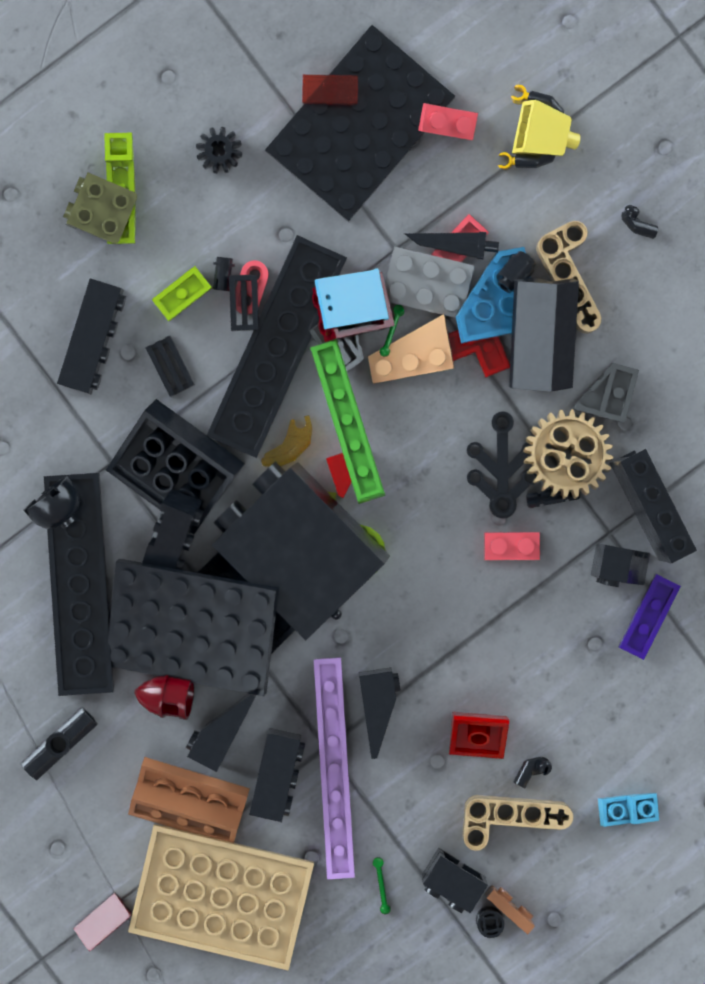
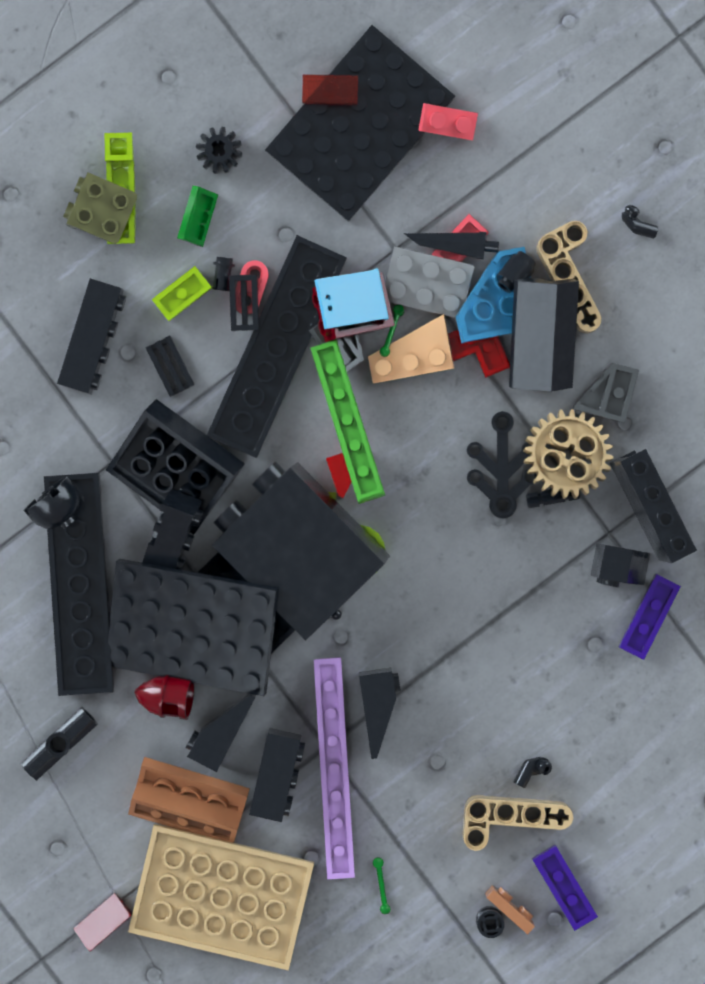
(197, 216): none -> green plate
(293, 446): clear yellow piece -> none
(457, 884): black piece -> none
(478, 735): red slope -> none
(512, 546): coral plate -> none
(541, 131): light yellow torso -> none
(564, 887): none -> dark purple plate
(628, 809): medium azure slope -> none

